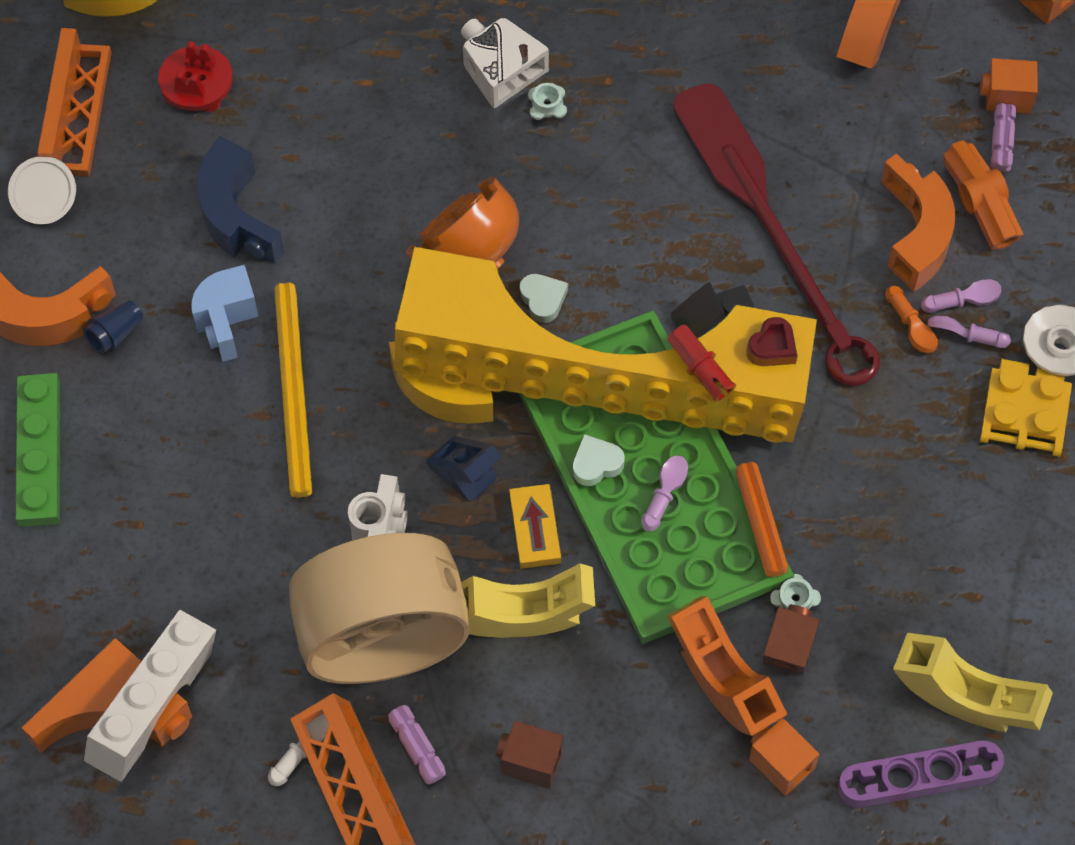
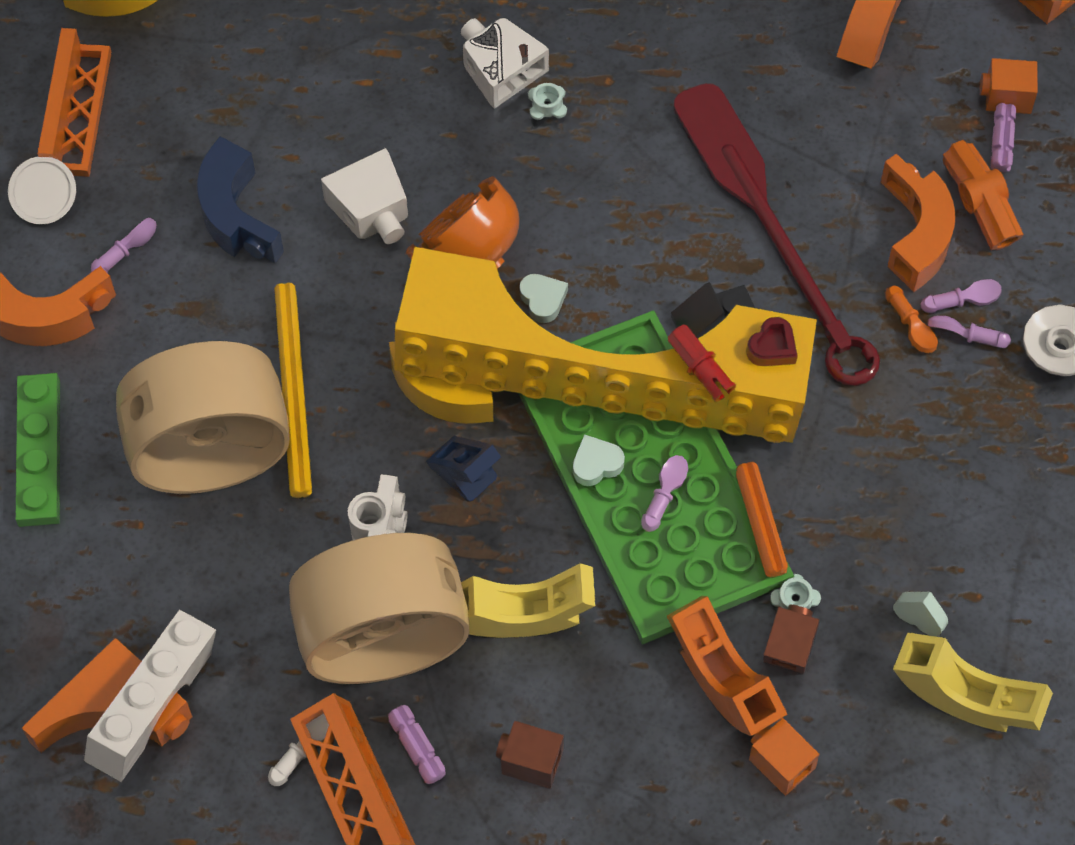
(112, 327): dark blue cone -> none
(137, 237): none -> lavender piece
(192, 92): red plate -> none
(202, 417): none -> tan cylinder
(222, 301): light blue brick -> none
(368, 197): none -> white torso
(535, 526): yellow tile -> none
(918, 767): medium lavender beam -> none
(921, 610): none -> light aqua tile
(1026, 407): yellow plate -> none

